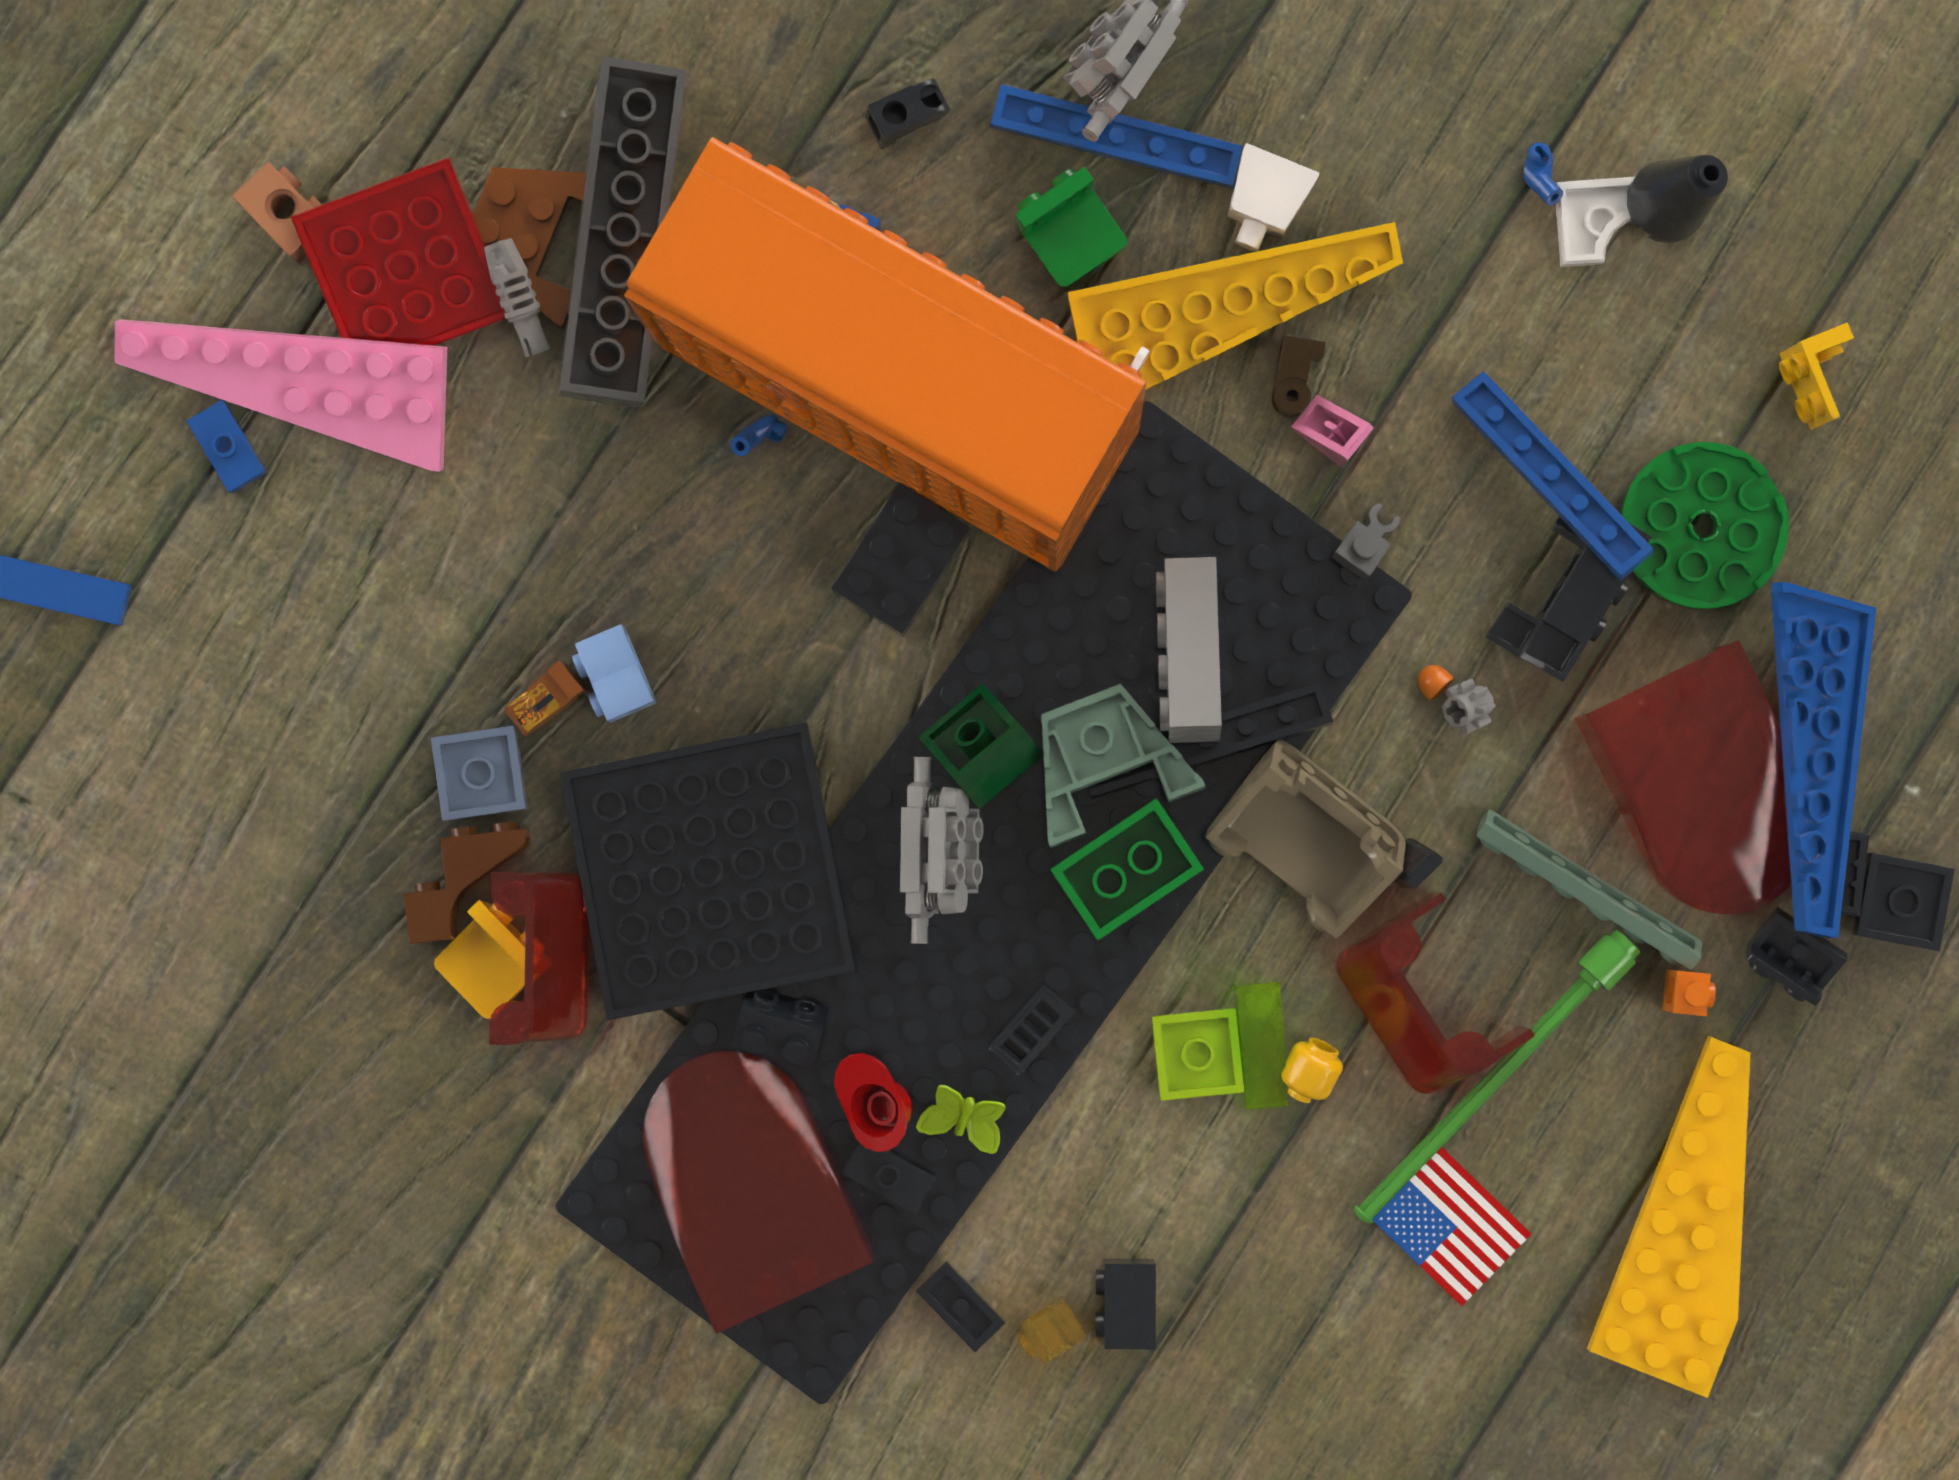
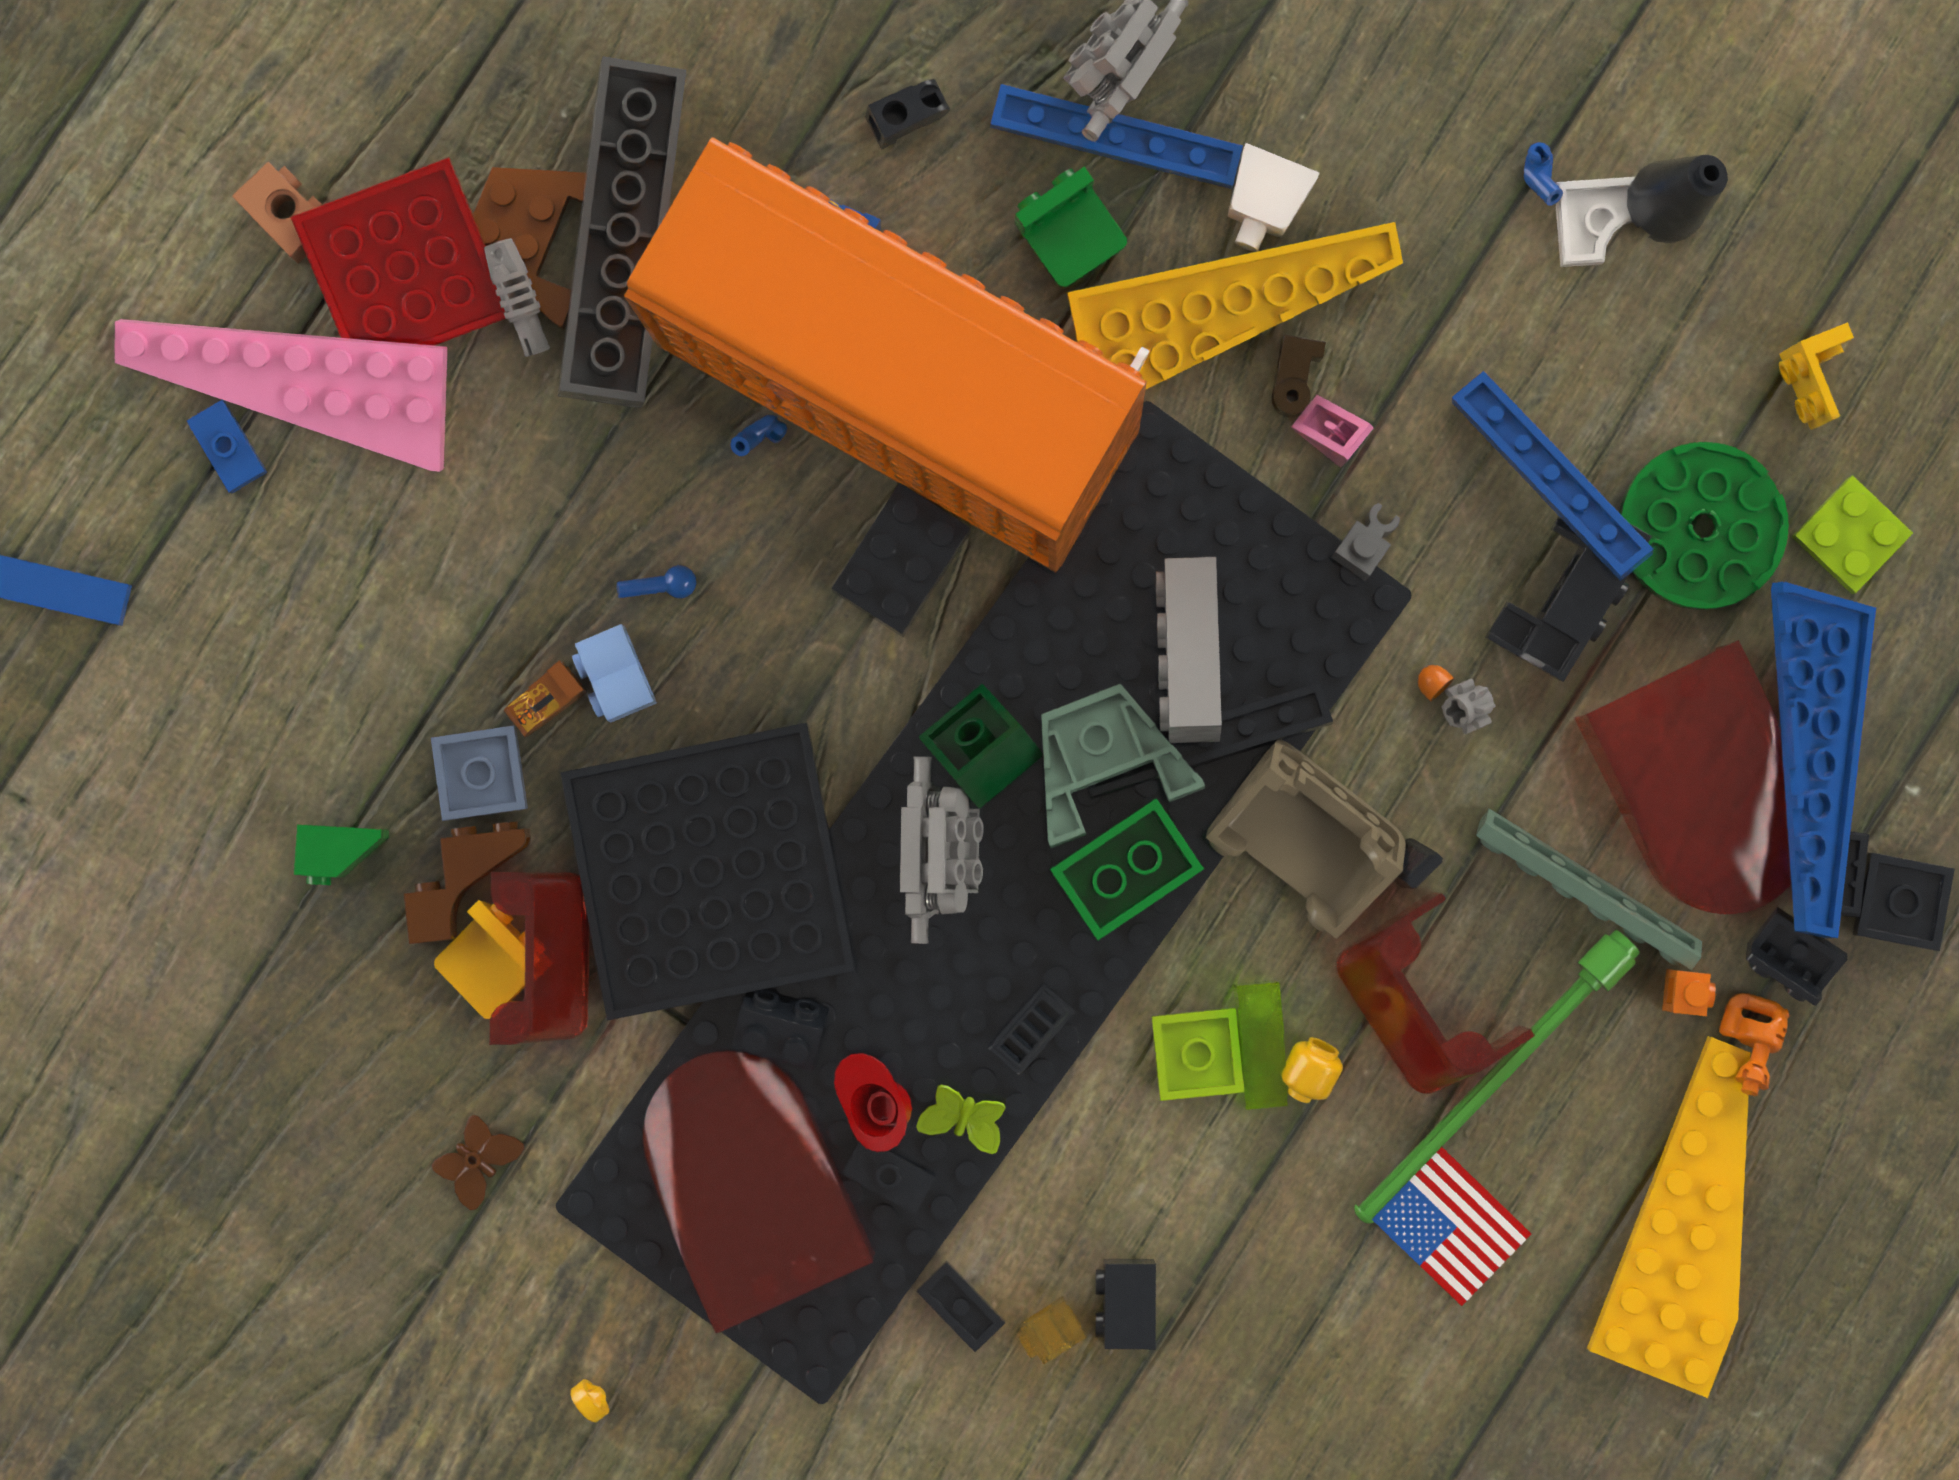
(333, 851): none -> green slope
(475, 1156): none -> reddish brown piece
(590, 1400): none -> yellow tile
(677, 582): none -> blue bar
(1760, 1036): none -> orange piece
(1852, 535): none -> lime plate

